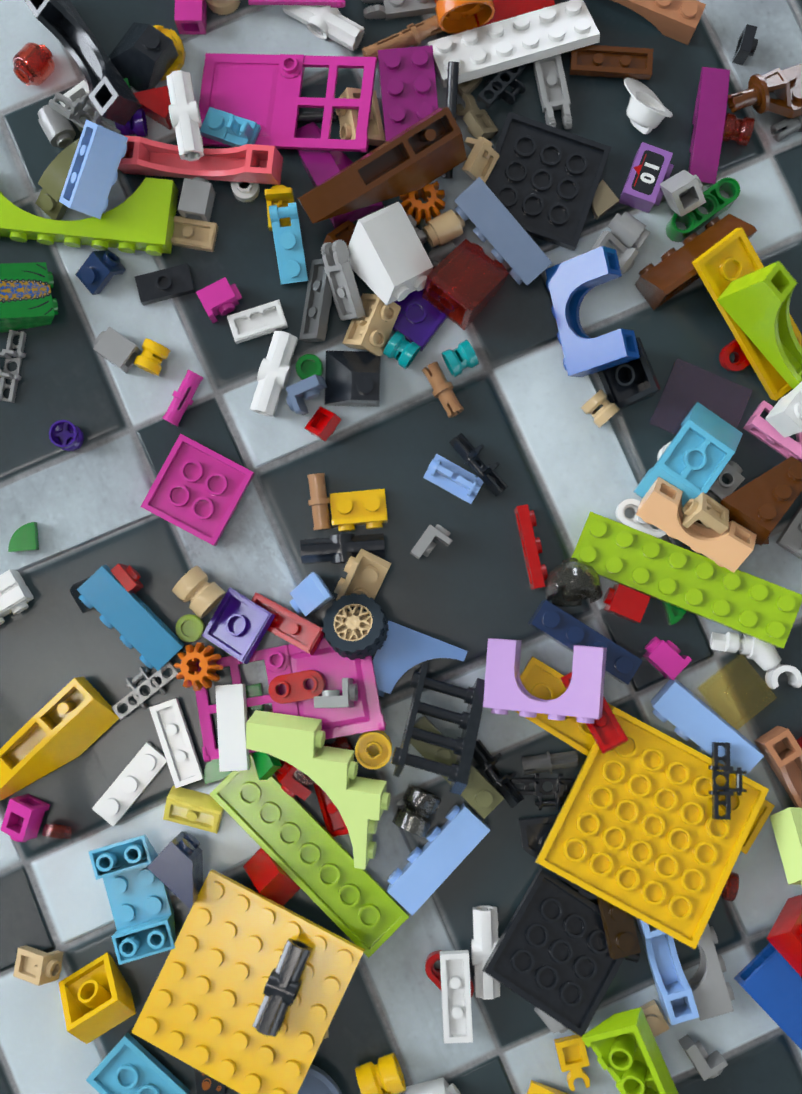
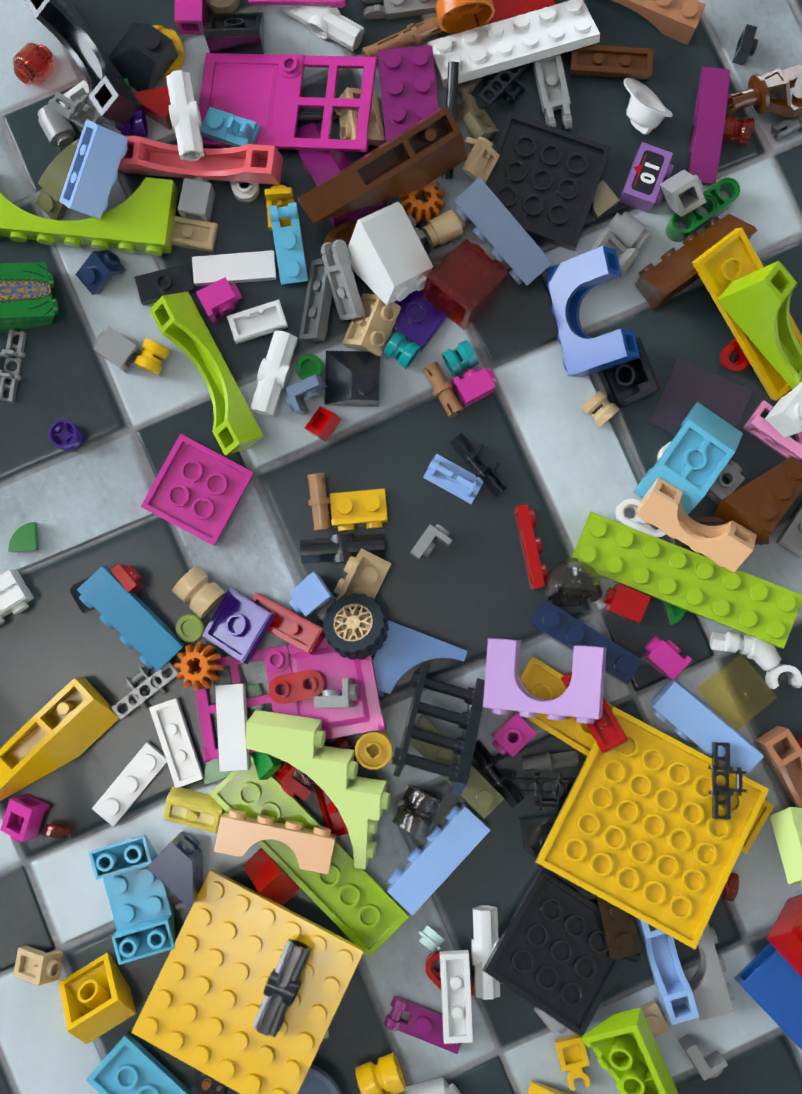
(182, 398): dark pink pin -> none
(183, 325): none -> lime arch
(235, 33): none -> black slope
(235, 267): none -> white tile
(310, 846): none -> light nougat arch
(422, 1023): none -> magenta plate
(431, 939): none -> light aqua plate
(474, 385): none -> dark pink brick
(512, 735): none -> dark pink brick
(708, 511): tan bracket -> none

